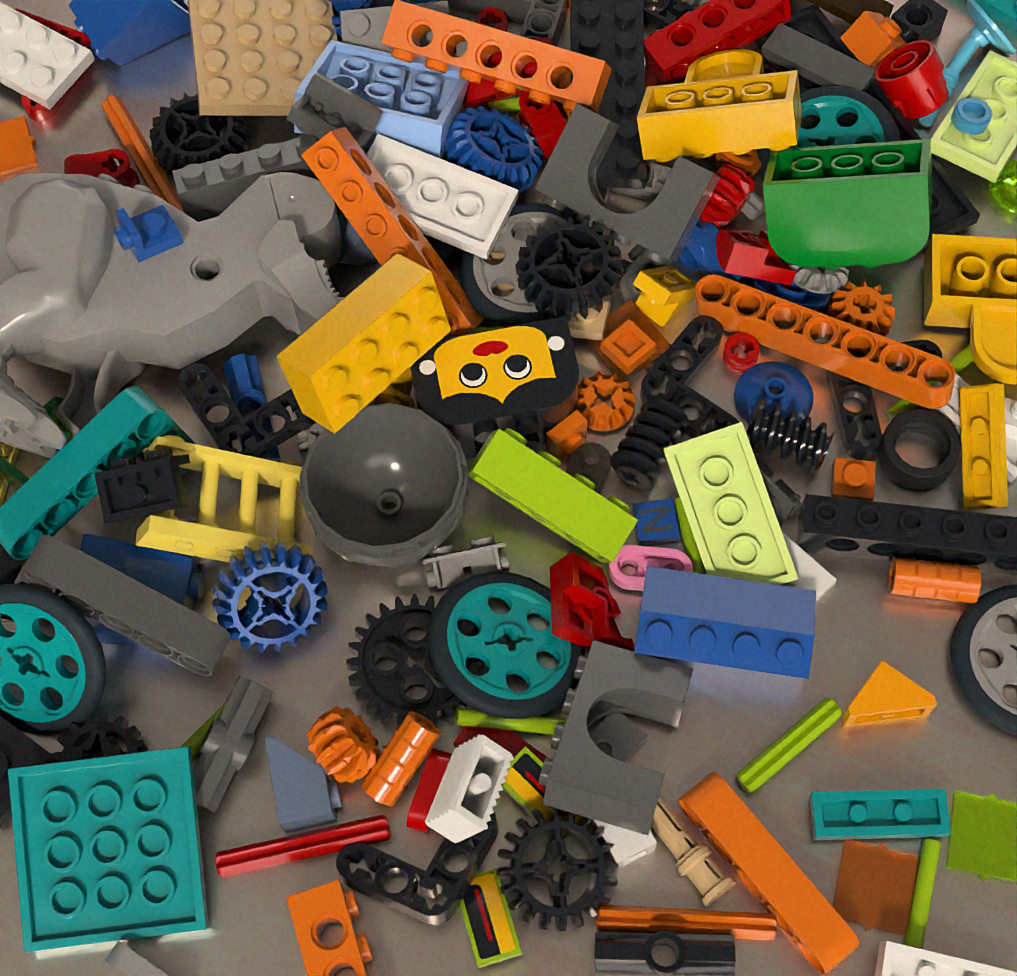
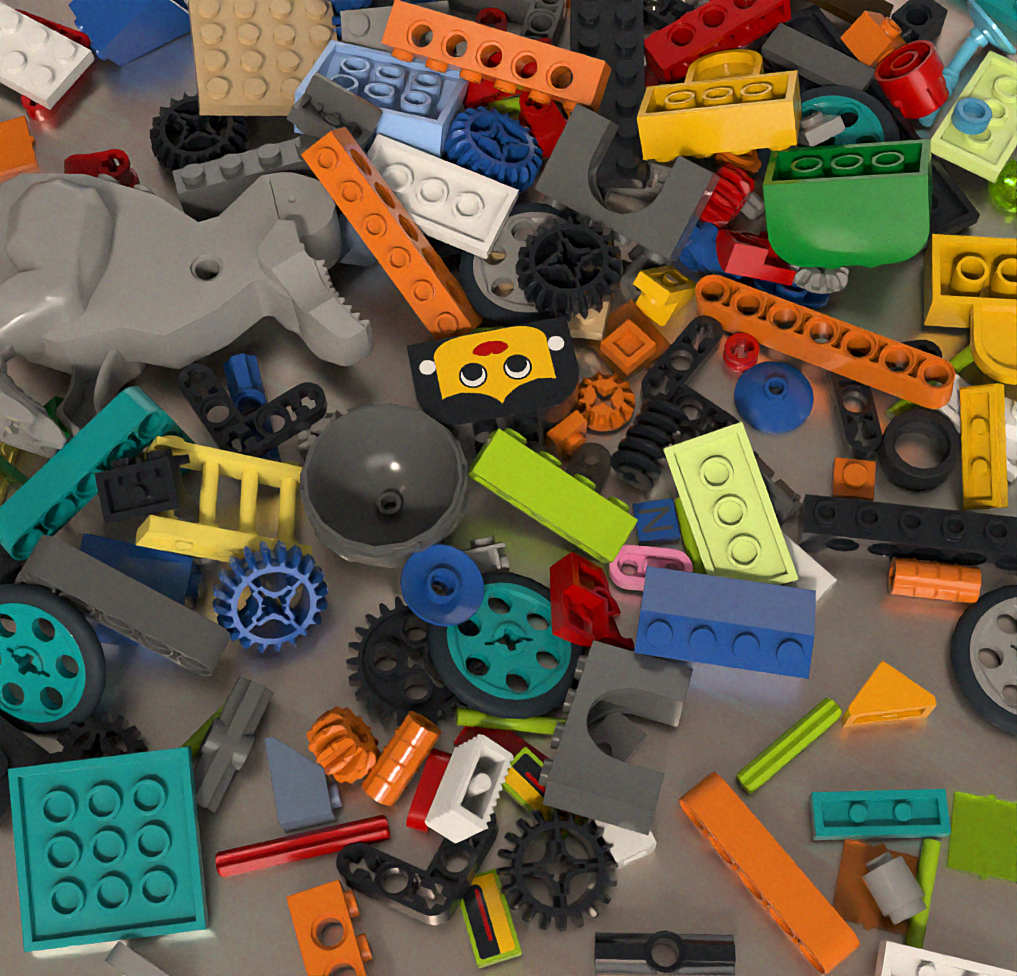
(139, 150): orange axle -> none
(147, 232): blue bracket -> none
(366, 345): yellow brick -> none
(453, 573): none -> blue dish
(686, 921): orange axle -> none
(692, 857): tan pin -> none
(789, 436): black piece -> none
(819, 128): none -> light grey plate
(863, 307): orange gear -> none
(894, 888): none -> light grey brick

